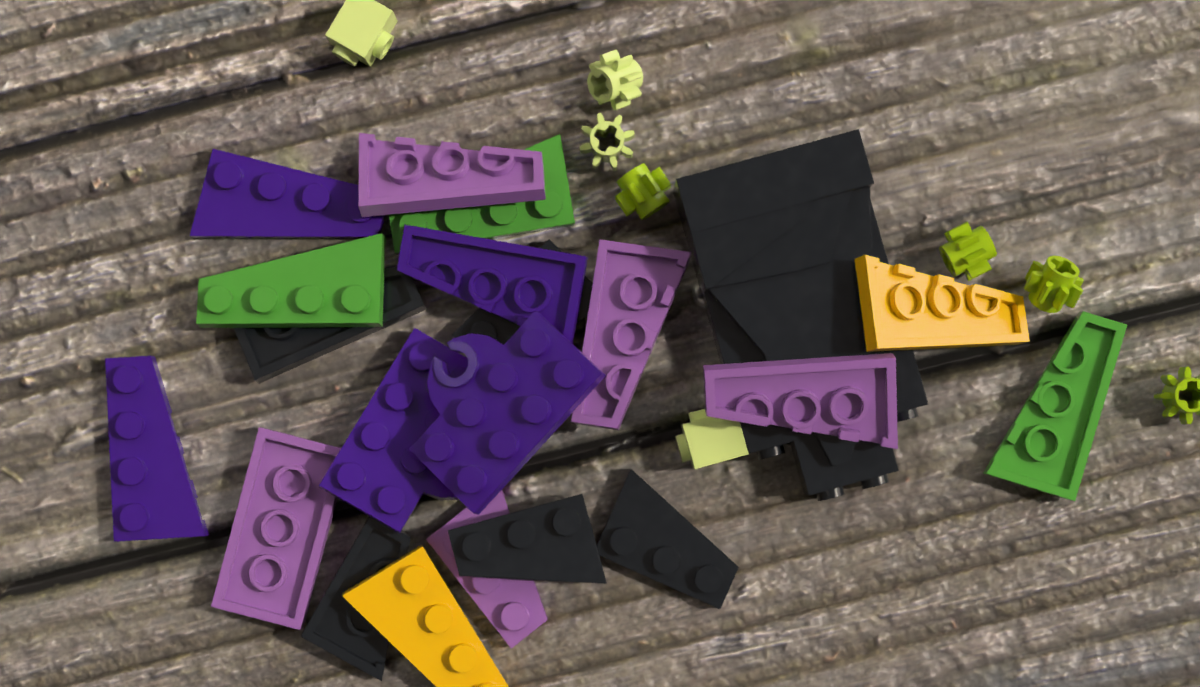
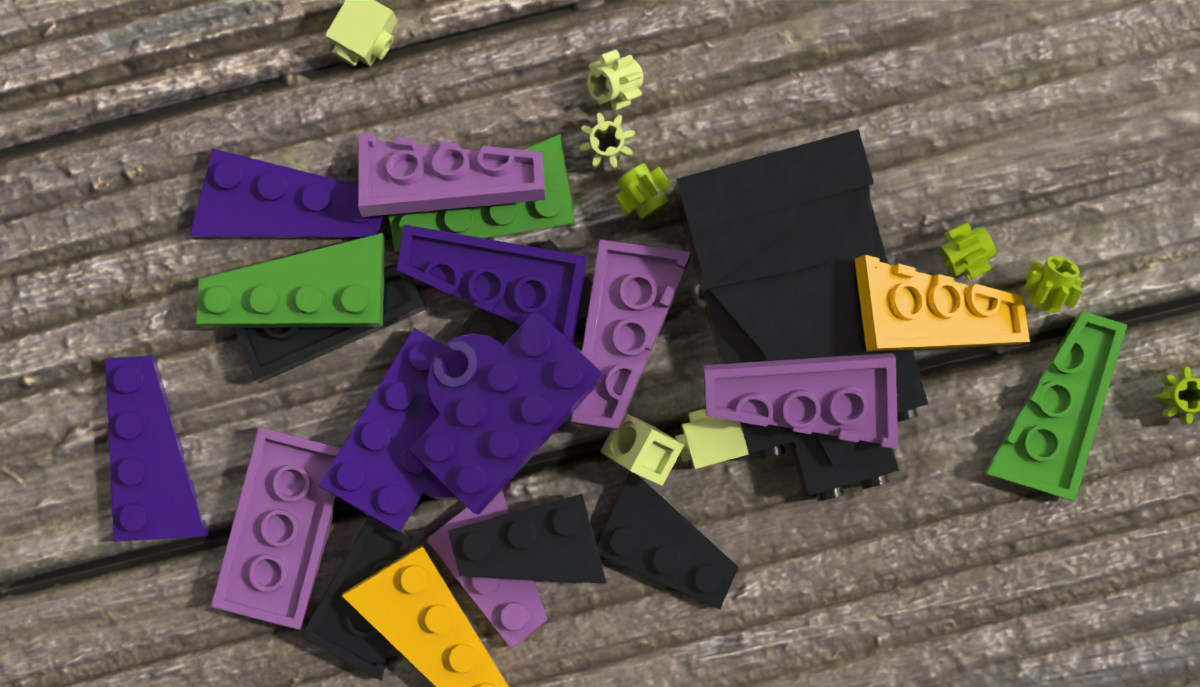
(642, 449): none -> yellowish green brick

